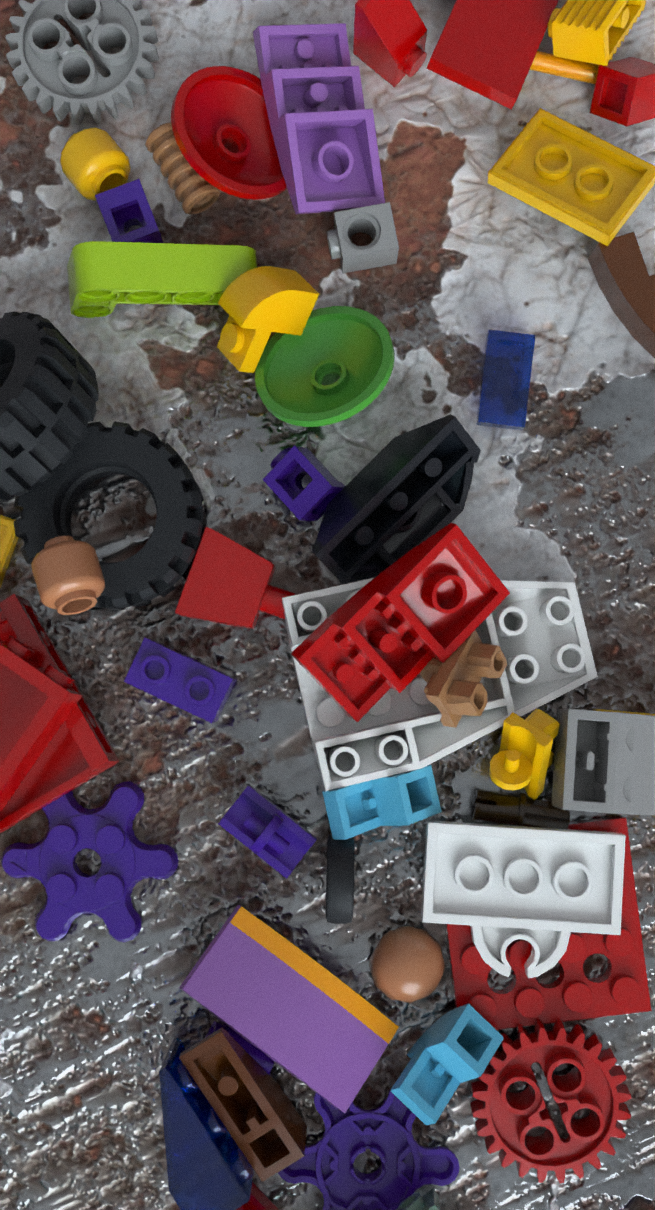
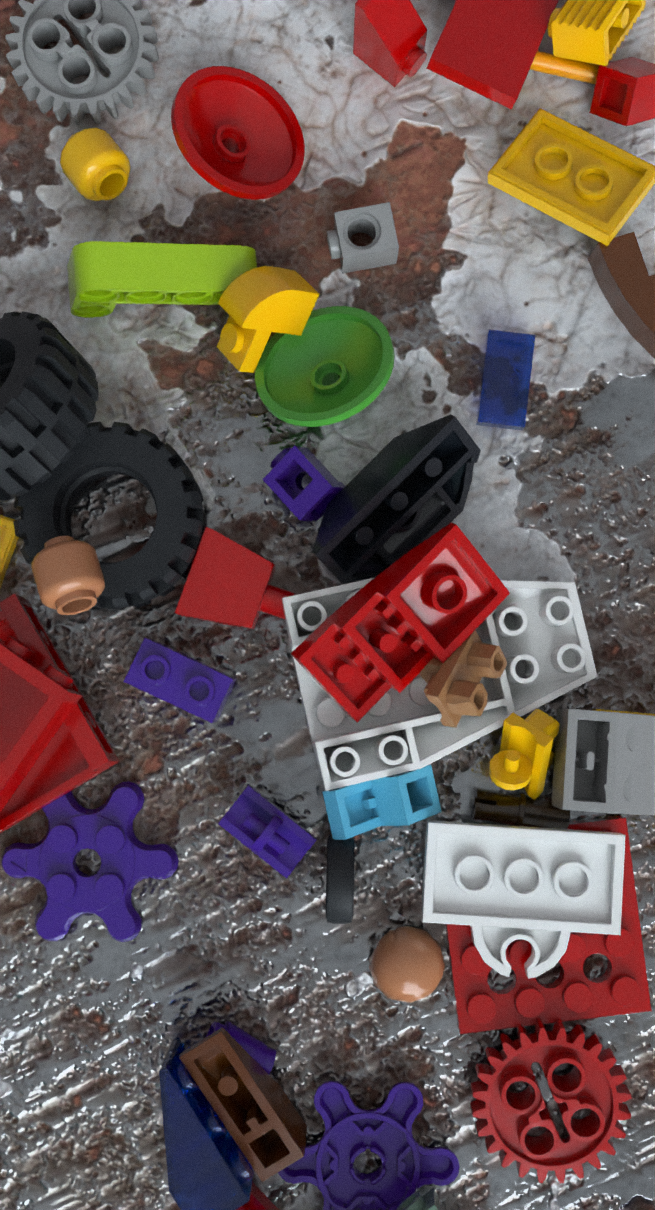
(125, 208): dark purple brick -> none
(182, 178): medium nougat piece -> none
(290, 1008): medium lavender slope -> none
(319, 117): medium lavender slope -> none
(442, 1058): medium azure brick -> none

